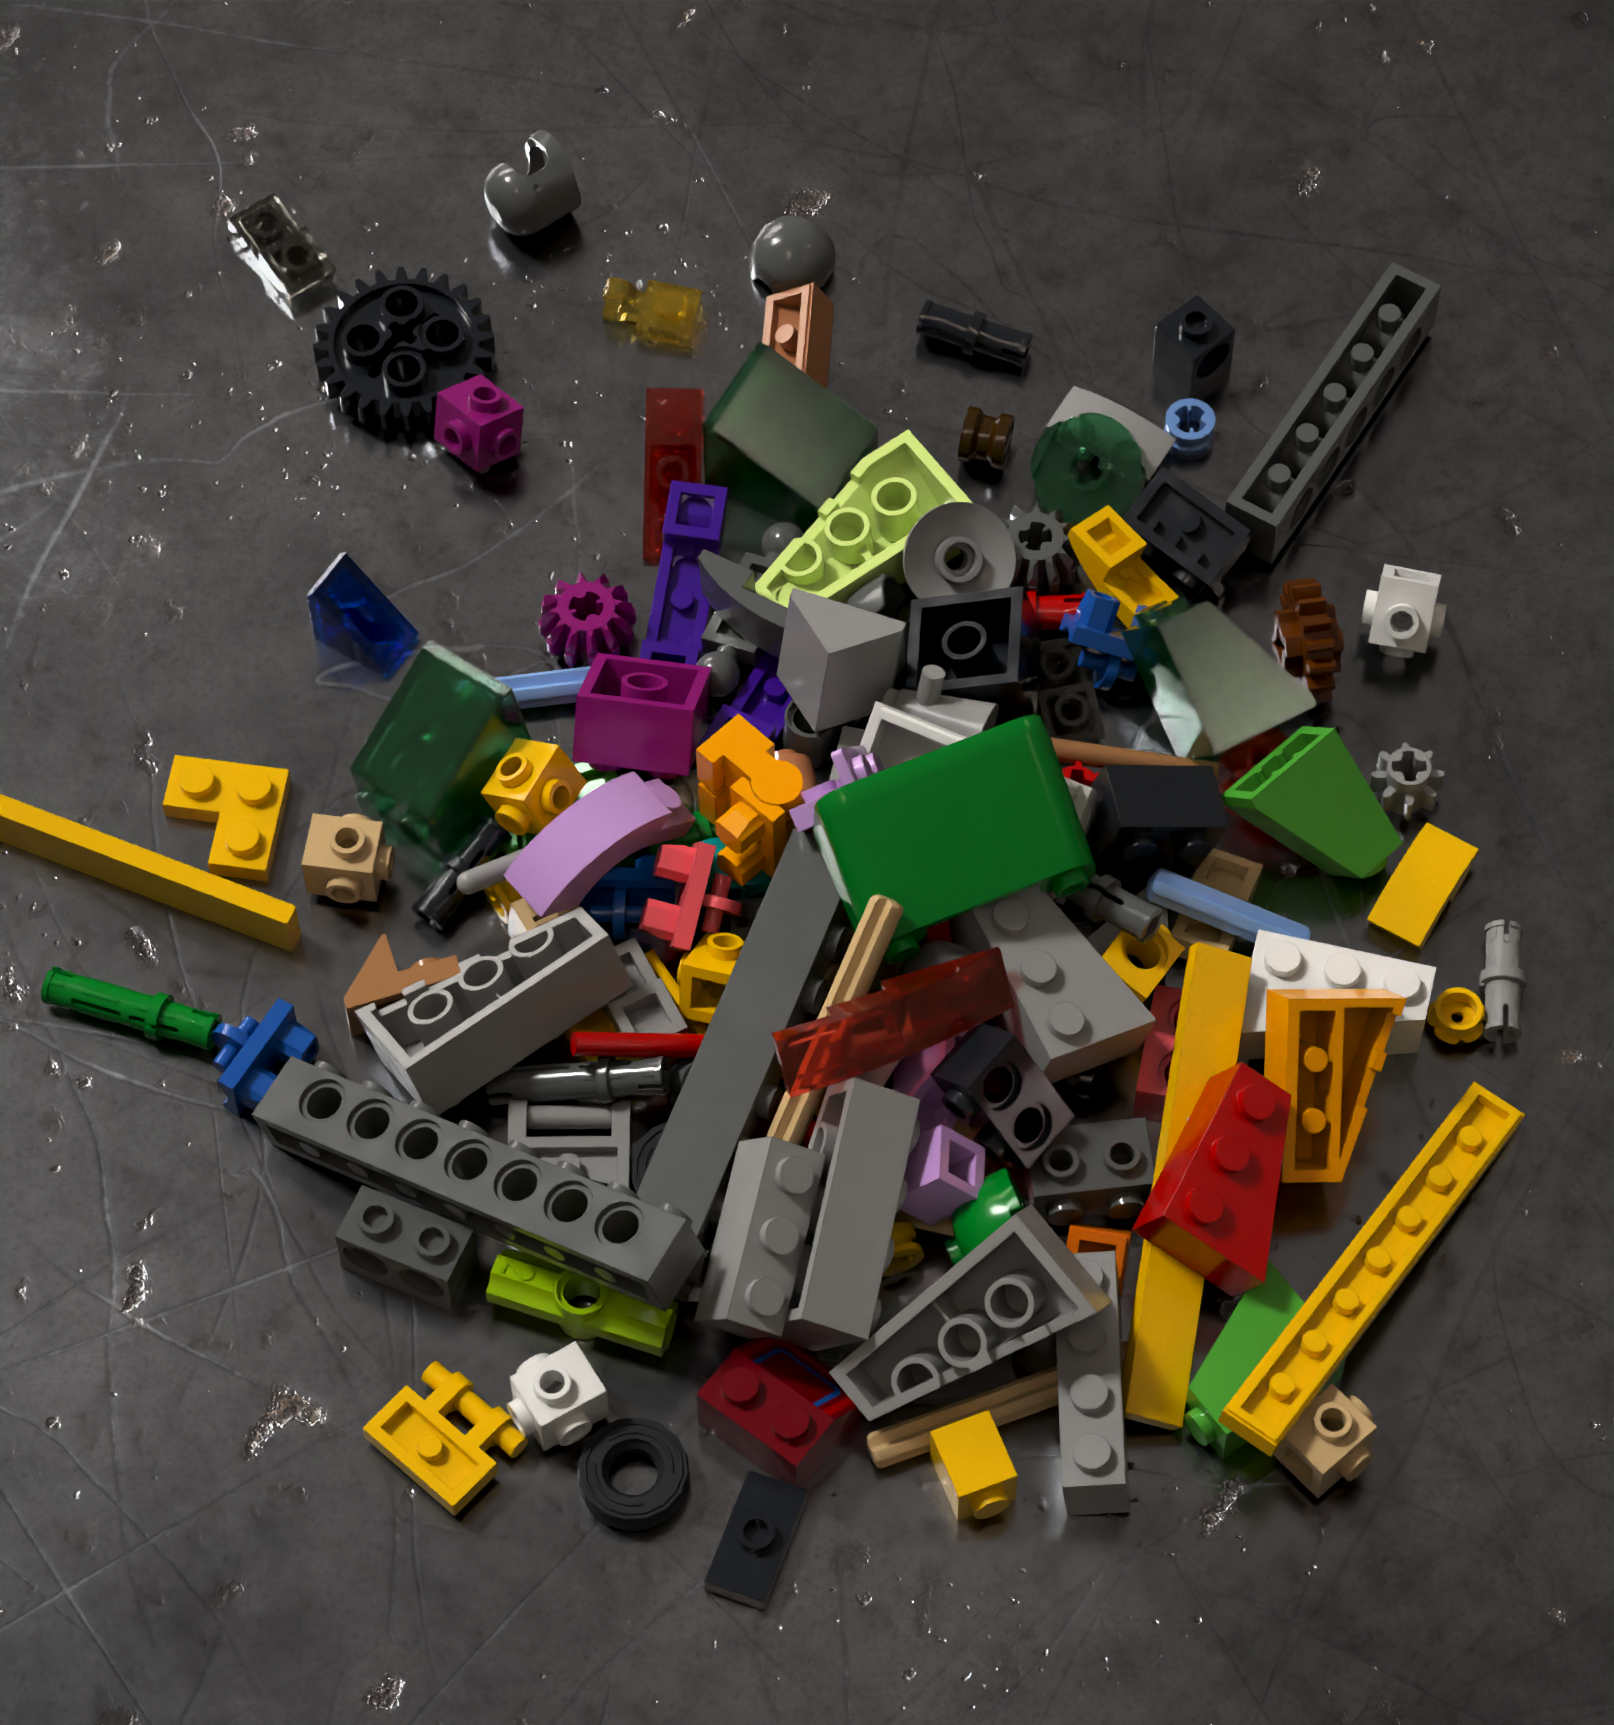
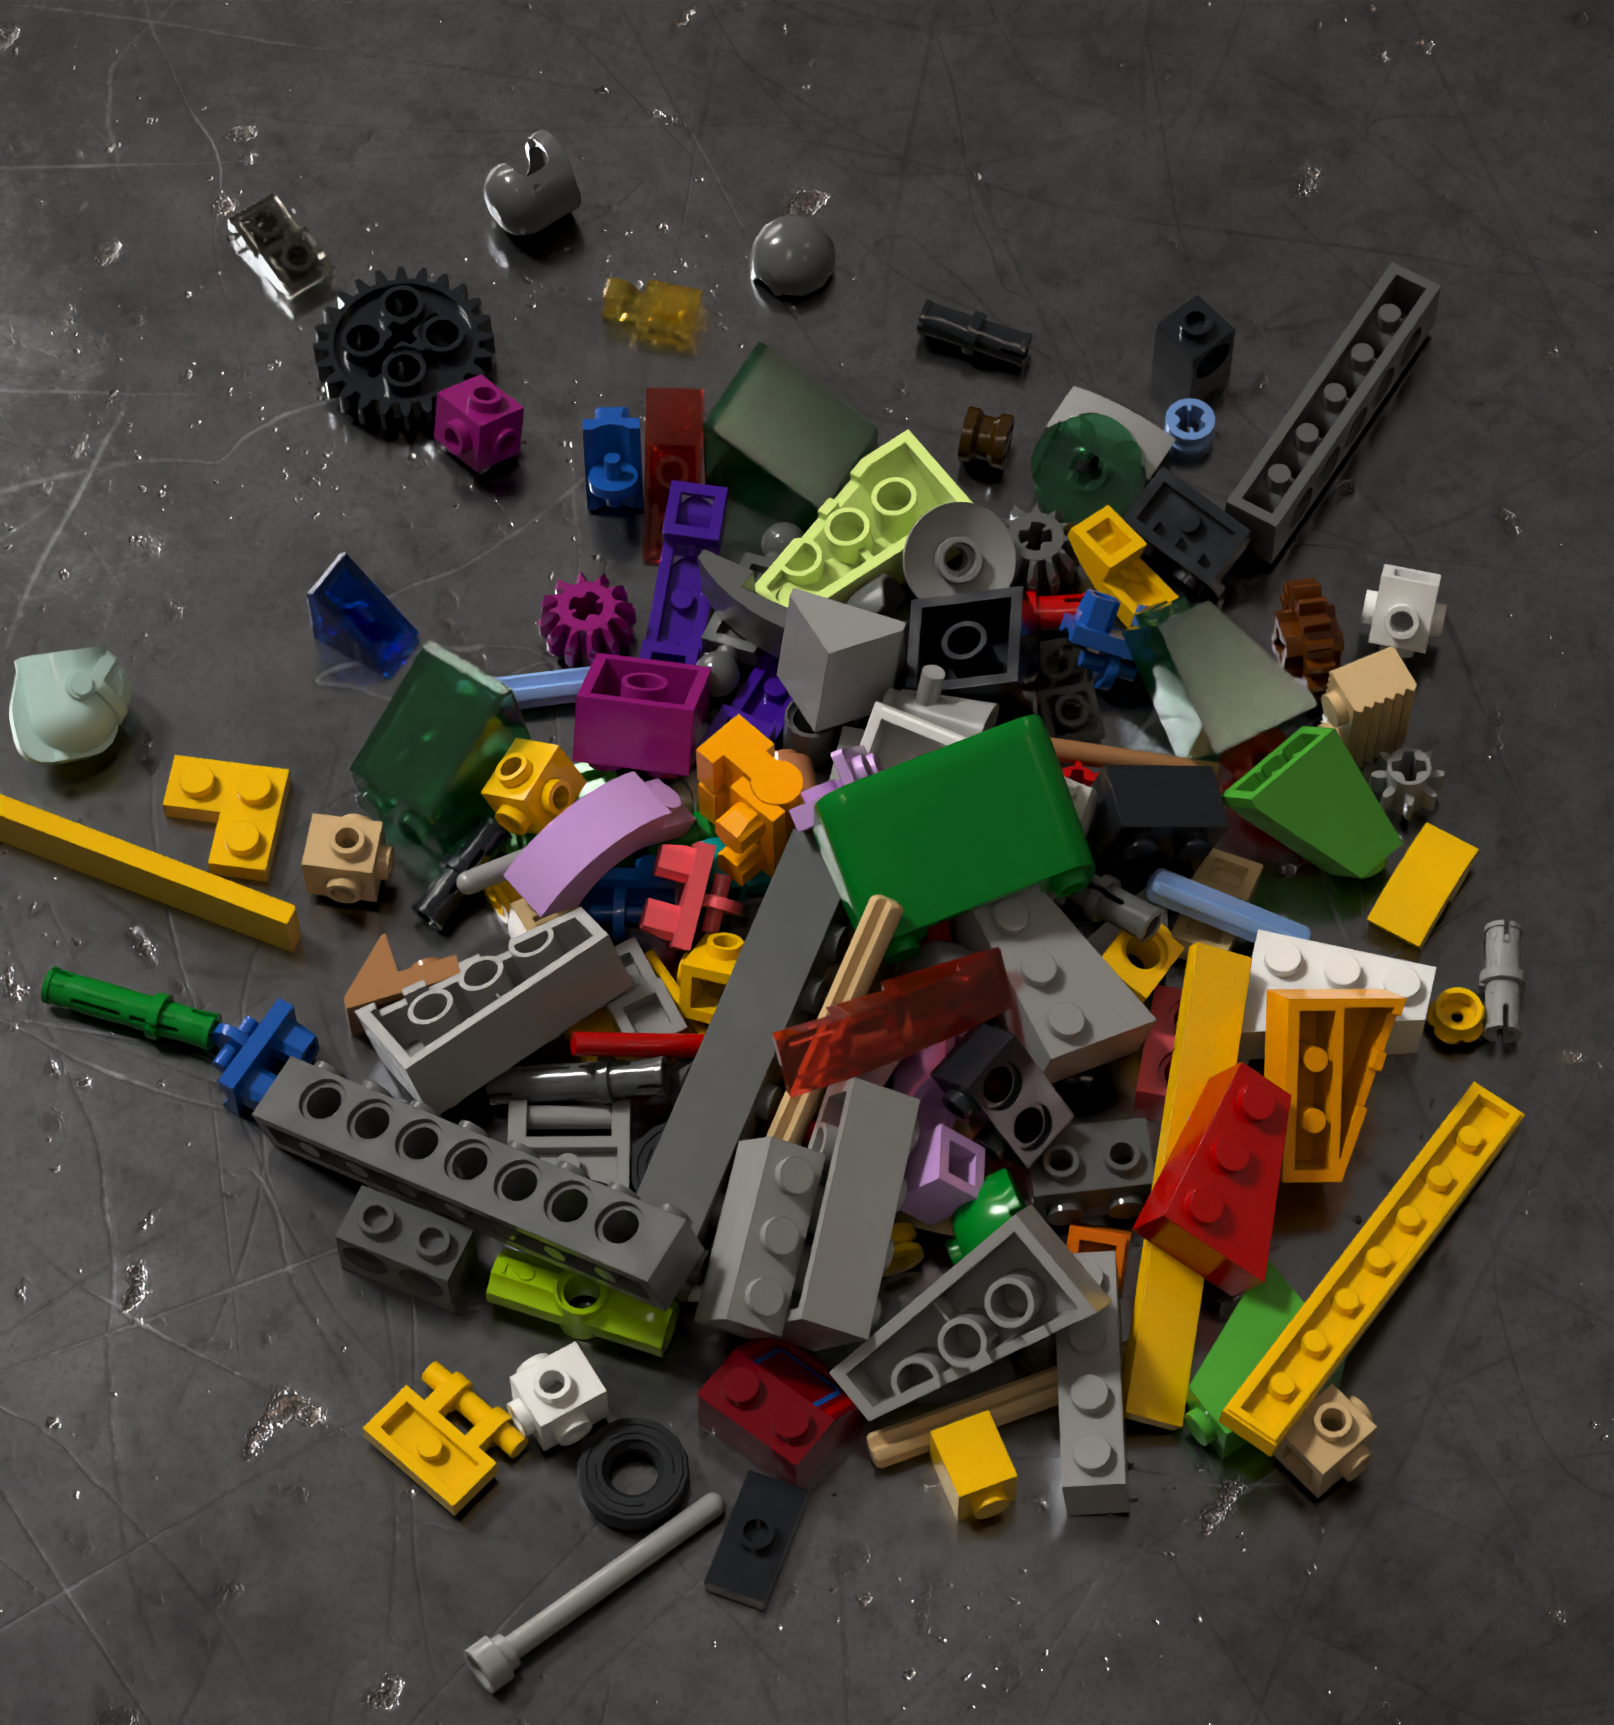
(67, 704): none -> light aqua helmet
(498, 1657): none -> light grey piece
(613, 459): none -> blue hips
(800, 329): nougat slope -> none
(1370, 704): none -> tan brick

